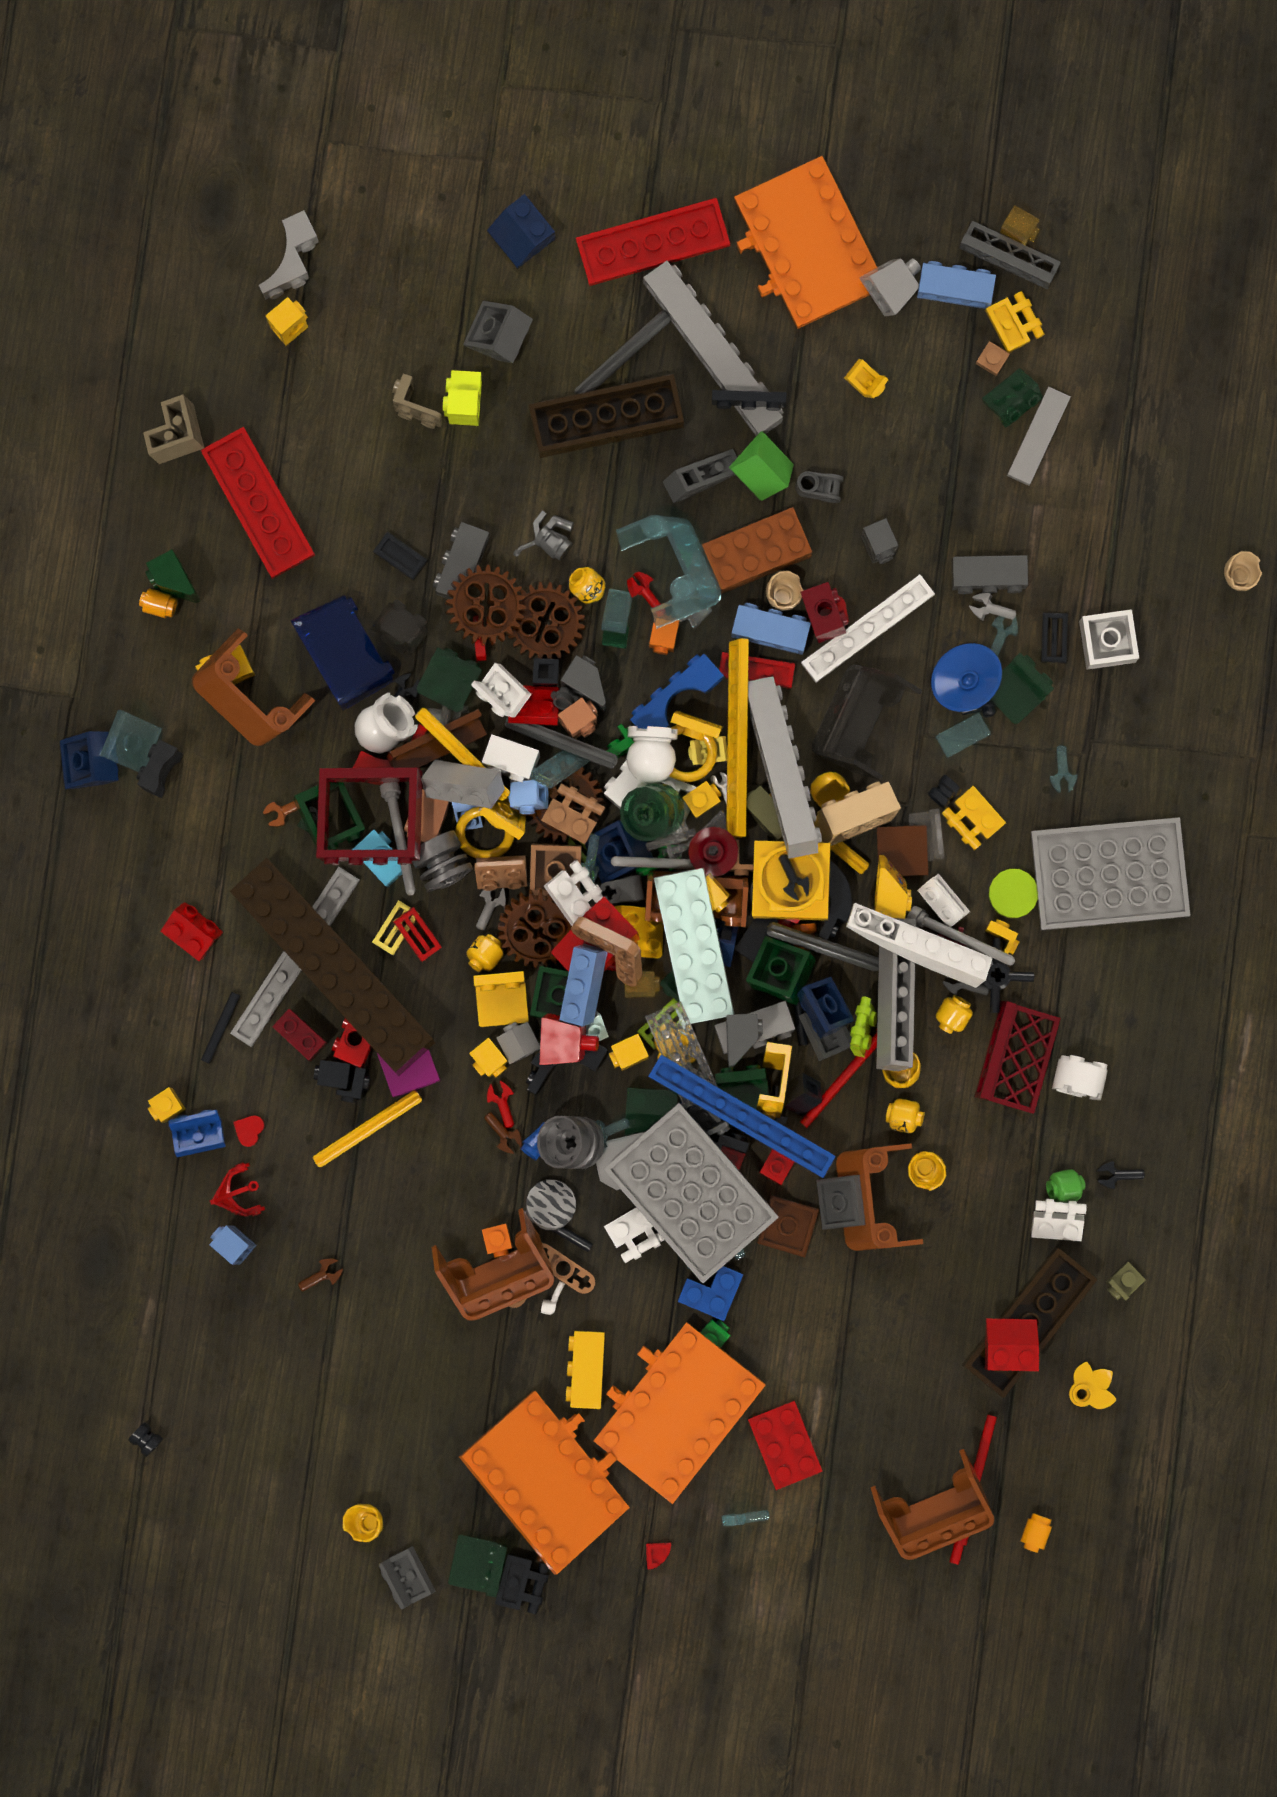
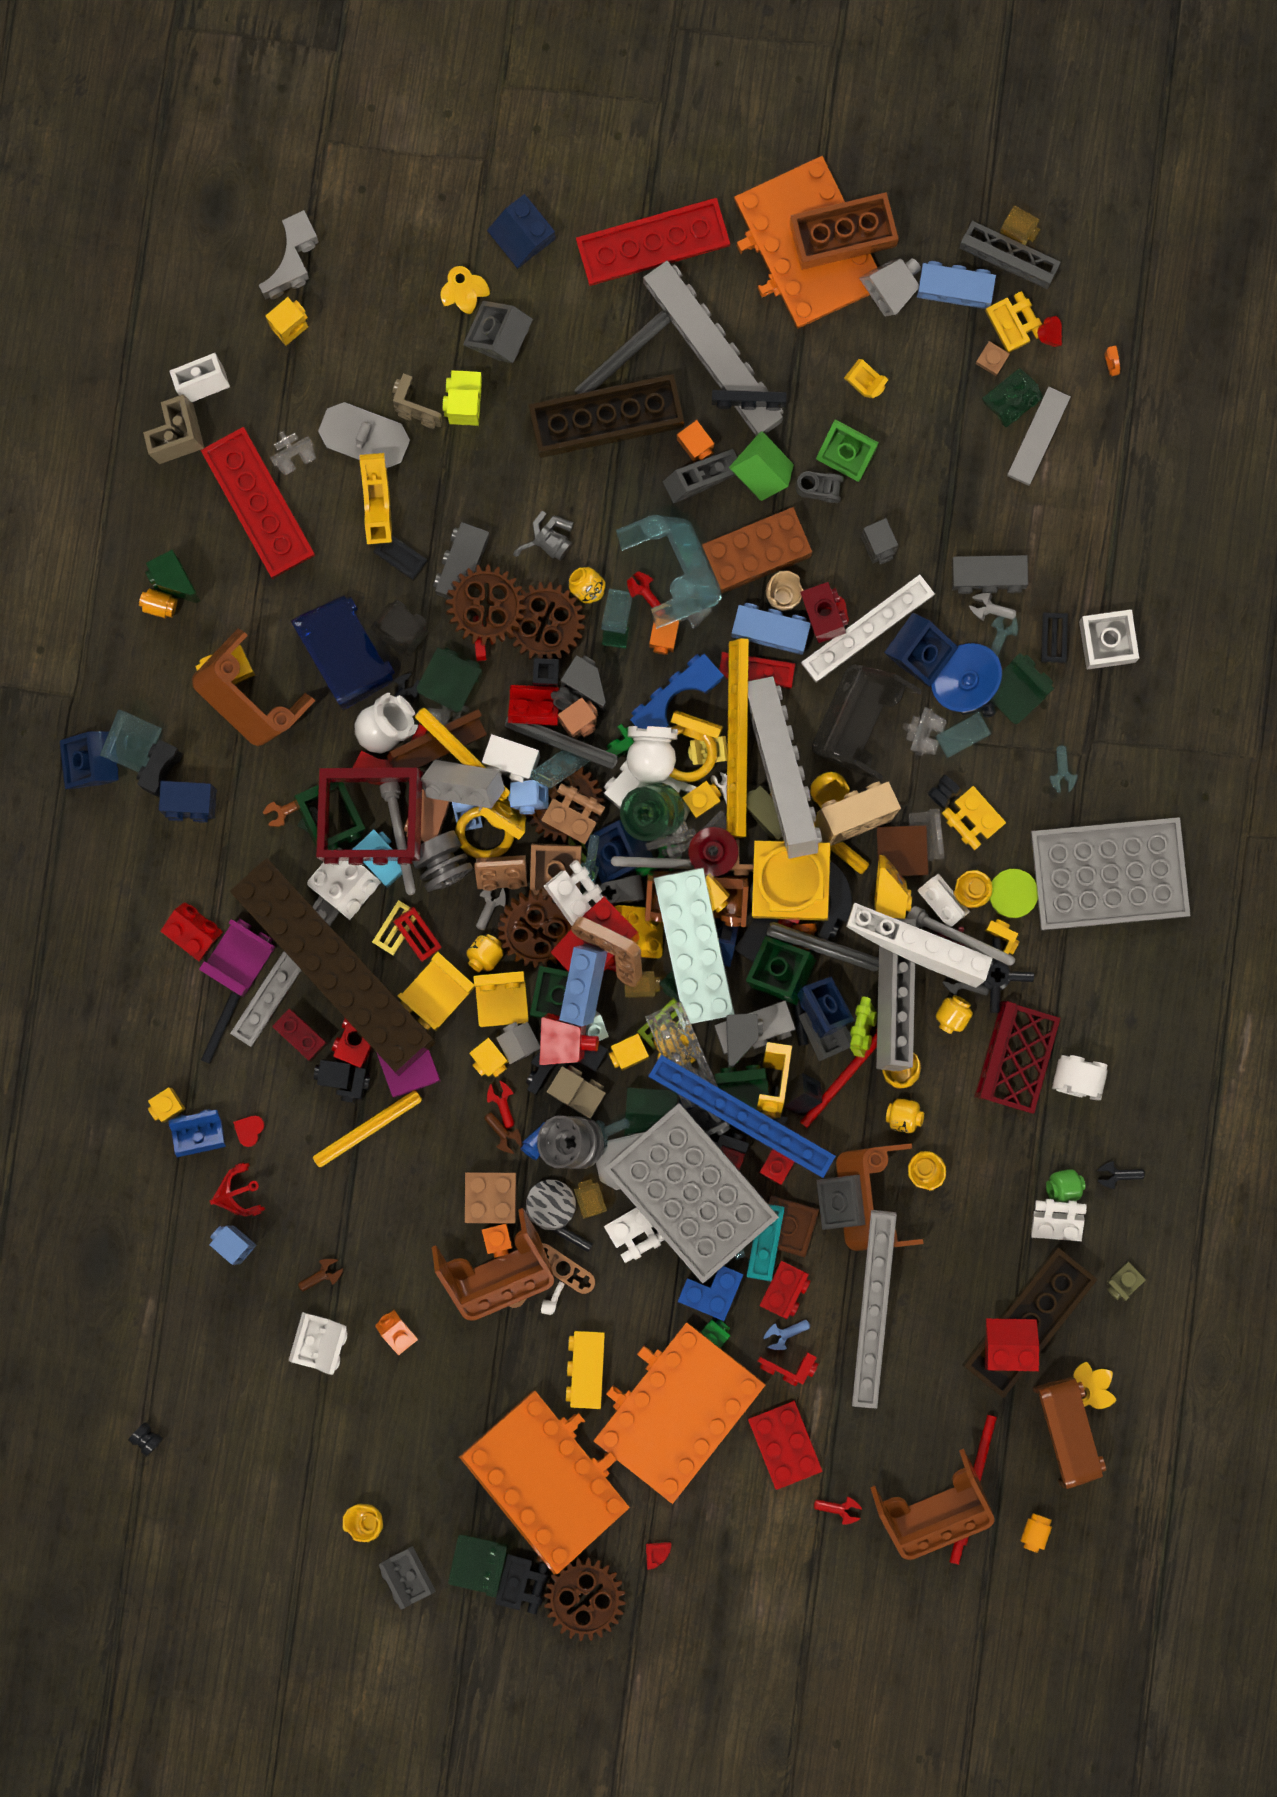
(187, 800): none -> dark blue brick
(200, 378): none -> white brick
(238, 957): none -> magenta panel
(302, 447): none -> clear hips
(318, 1343): none -> white bracket
(344, 886): none -> white bracket
(363, 432): none -> light grey shield
(376, 498): none -> yellow arch
(395, 1332): none -> orange bracket
(436, 992): none -> yellow panel
(463, 293): none -> yellow plate
(490, 1197): none -> medium nougat brick
(502, 691): white bracket -> none
(576, 1092): none -> dark tan brick
(590, 1199): none -> clear yellow brick
(599, 1616): none -> reddish brown gear
(696, 442): none -> orange brick
(740, 1519): clear light blue bar -> none
(765, 1249): none -> teal tile
(784, 1290): none -> red bracket
(785, 1333): none -> medium blue bar
(793, 878): black bar -> none
(806, 1368): none -> red bracket
(839, 1509): none -> red bar
(843, 231): none -> dark orange brick
(847, 450): none -> bright green slope
(874, 1309): none -> light grey tile
(921, 649): none -> dark blue slope
(928, 722): none -> clear hips
(973, 889): none -> yellow hair
(1051, 331): none -> red tile
(1070, 1432): none -> dark orange windscreen
(1112, 360): none -> orange tile
(1242, 571): tan hair -> none

